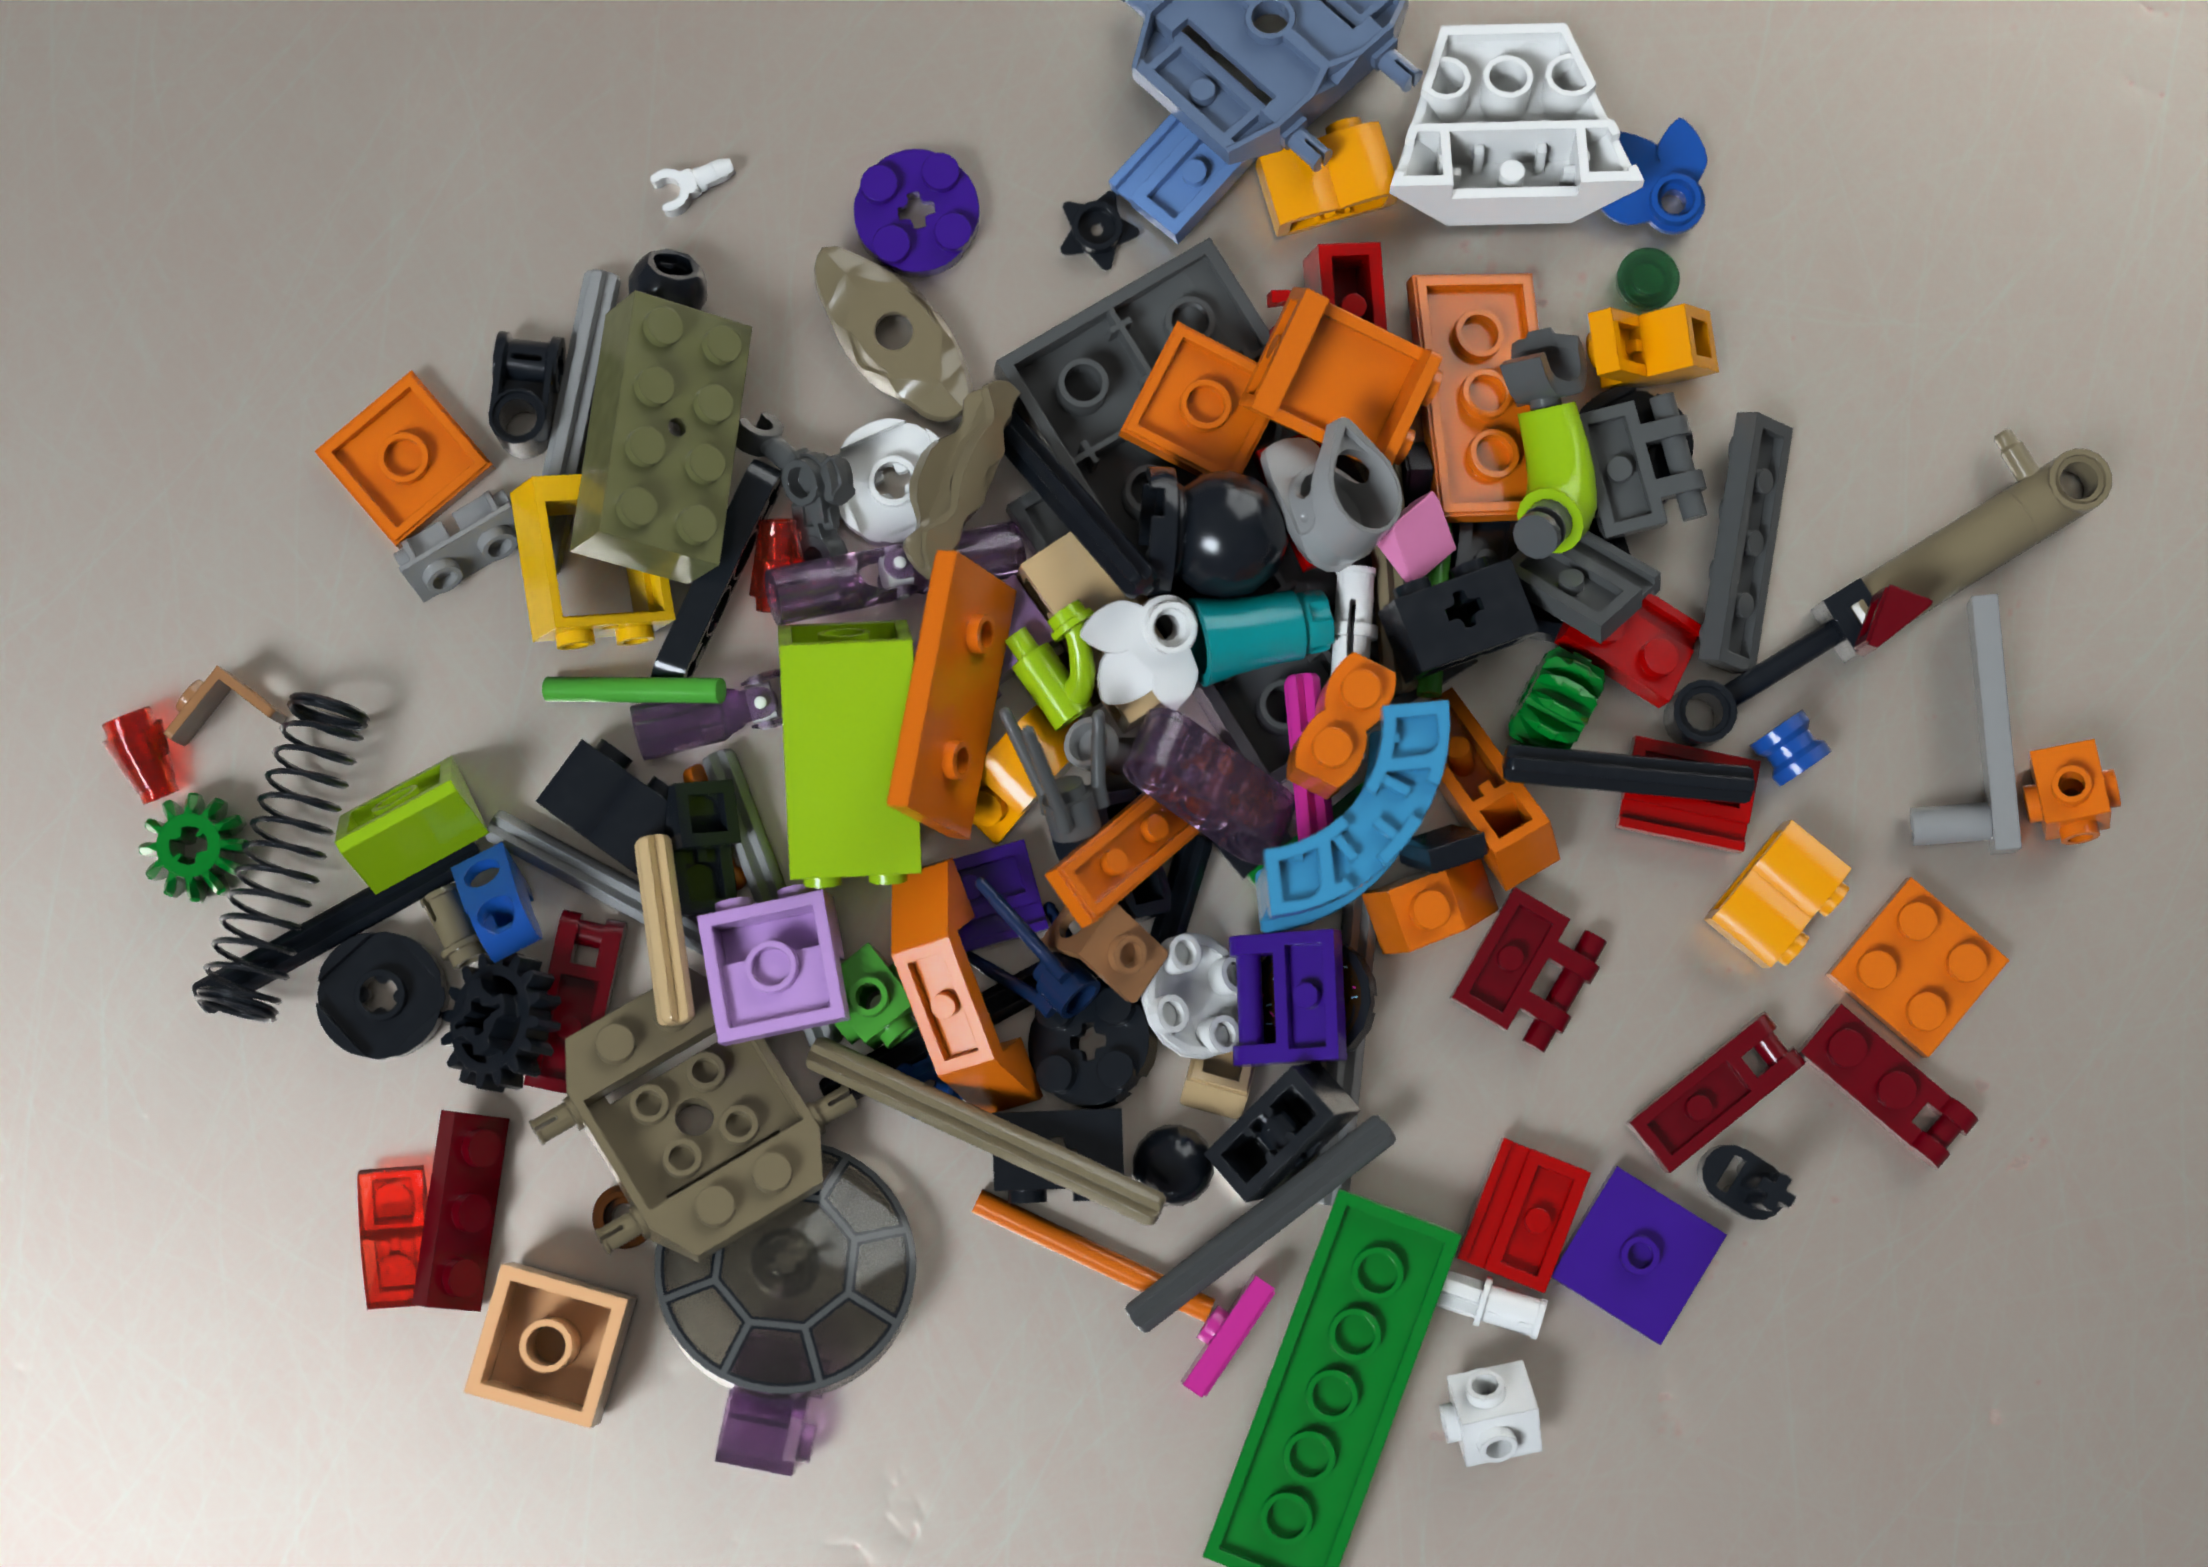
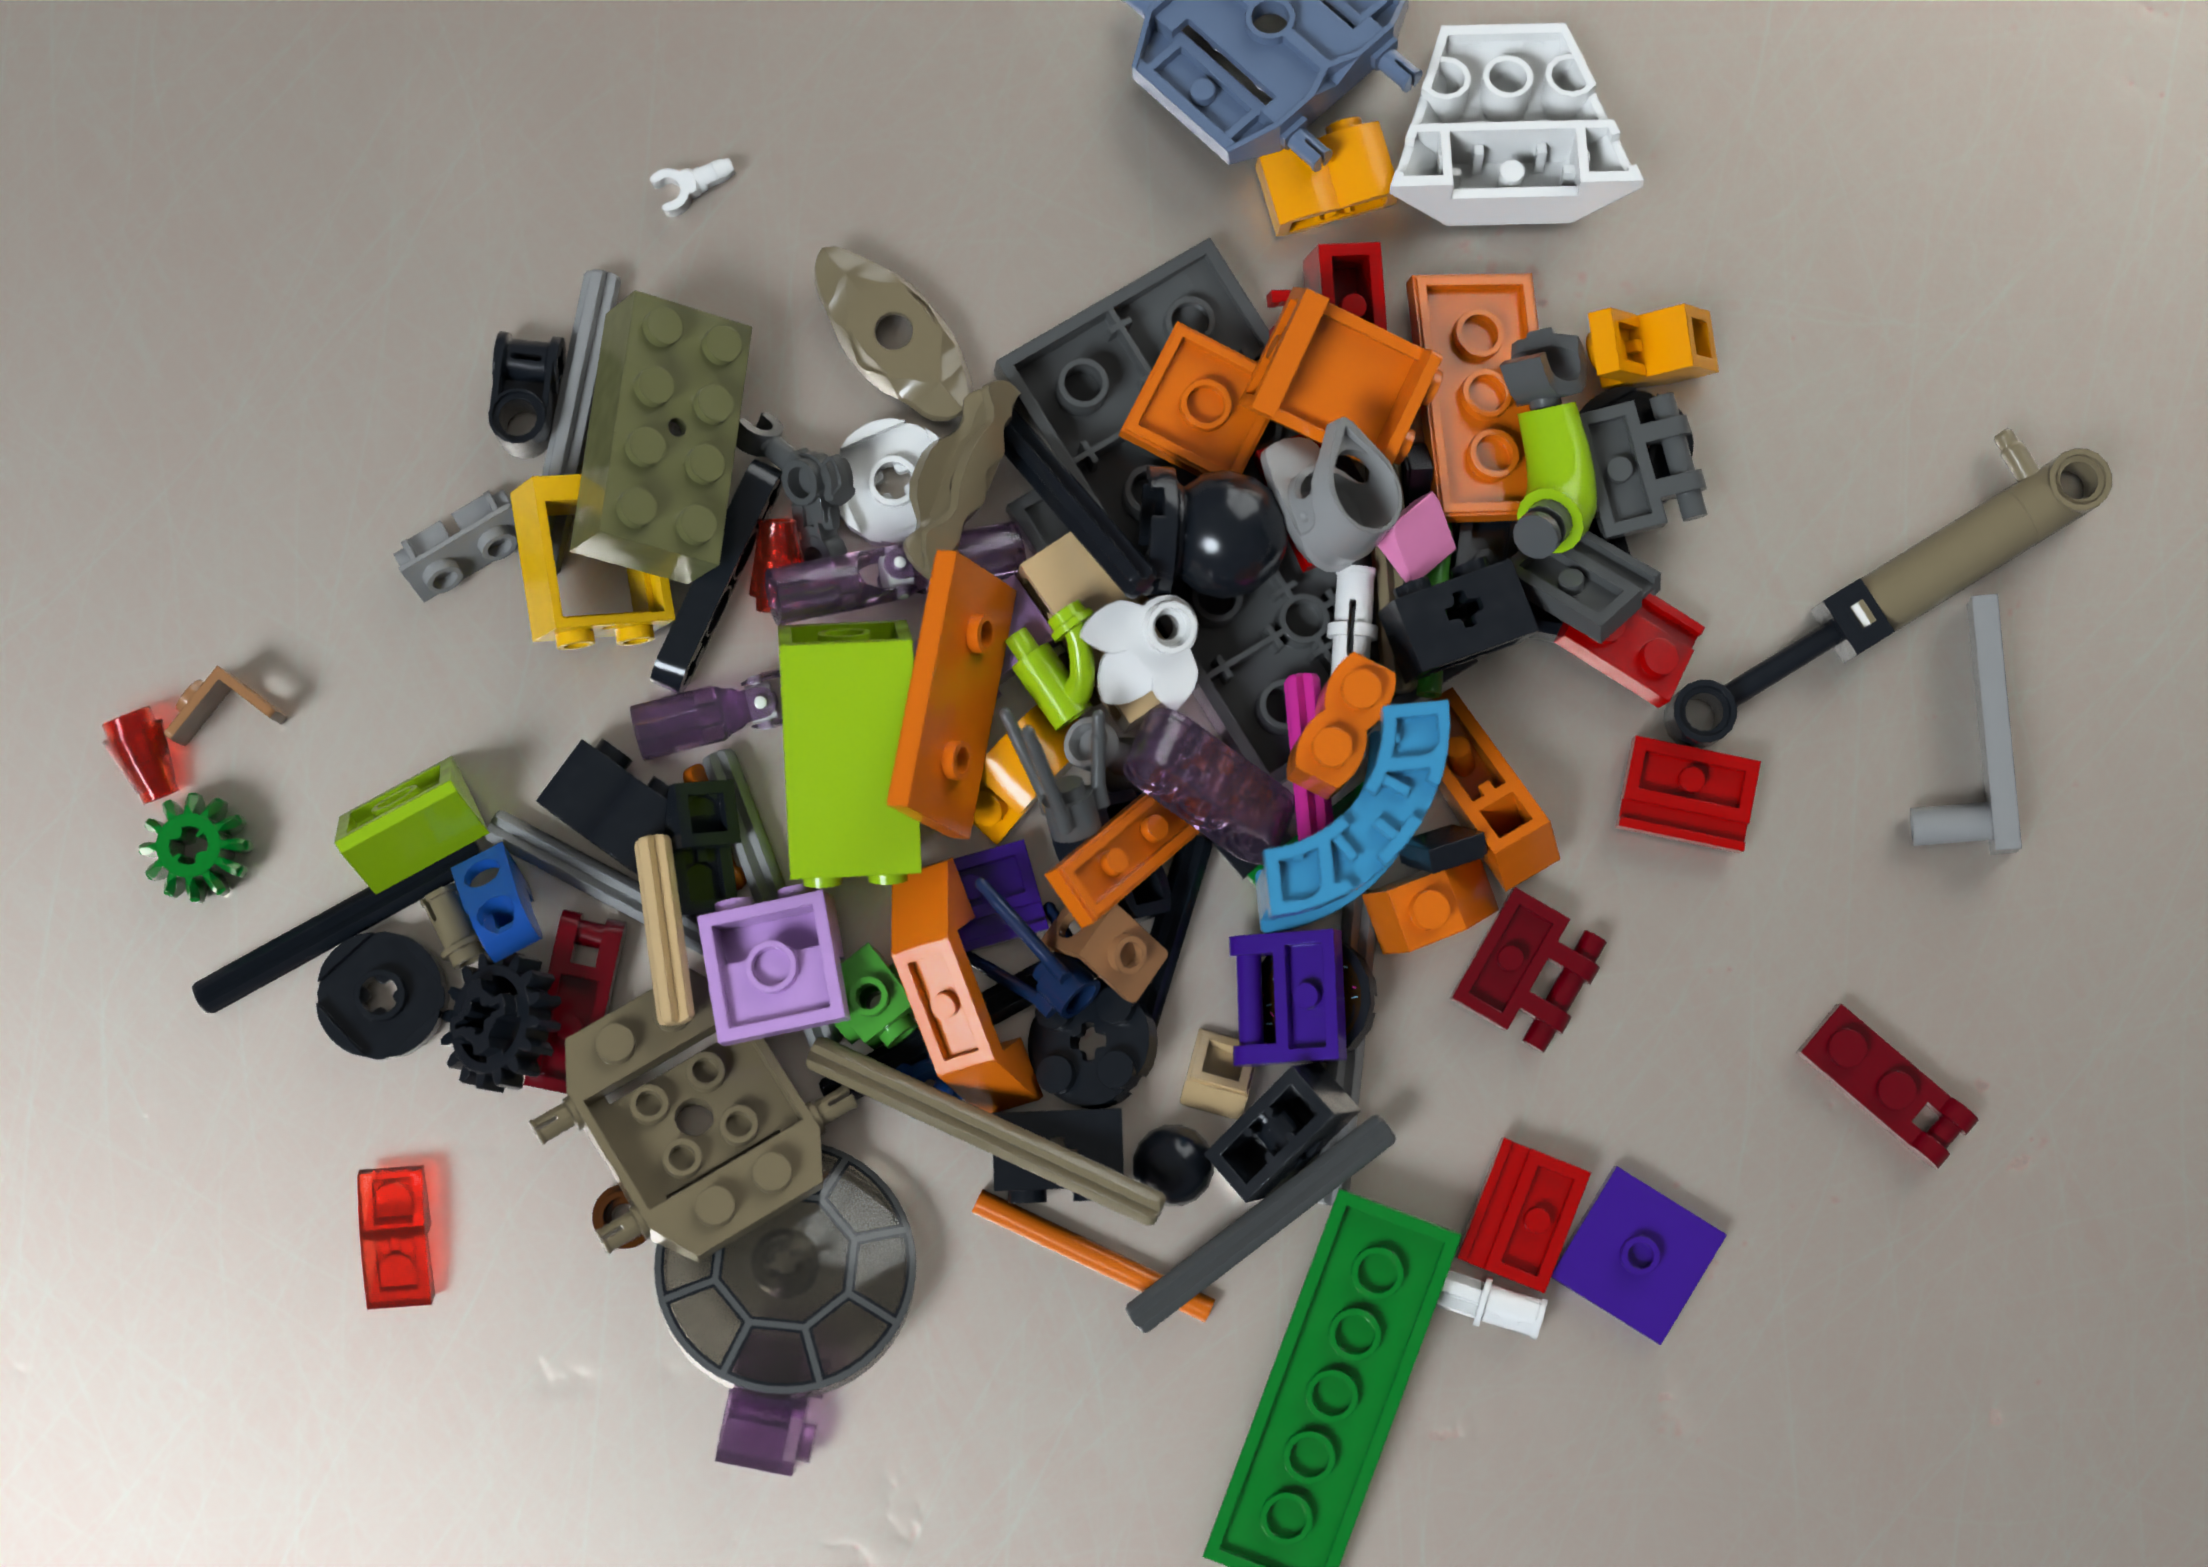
(236, 998): black piece -> none
(405, 459): orange tile -> none
(460, 1211): dark red plate -> none
(550, 1344): light nougat brick -> none
(634, 689): bright green bar -> none
(670, 277): black piece -> none
(935, 181): dark purple plate -> none
(1102, 213): black plate -> none
(1175, 179): medium blue plate -> none
(1194, 998): white dish -> none
(1225, 1333): dark pink plate -> none
(1258, 632): teal plant -> none
(1492, 1414): white brick -> none
(1557, 700): green gear -> none
(1628, 773): black axle -> none
(1647, 279): clear green plate -> none
(1667, 170): blue plate -> none
(1714, 1094): dark red plate -> none
(1745, 542): dark grey plate -> none
(1756, 1191): black piece -> none
(1779, 895): light orange brick -> none
(1790, 748): blue wheel -> none
(1886, 615): dark red slope -> none
(1917, 967): orange plate -> none
(2070, 792): orange brick -> none

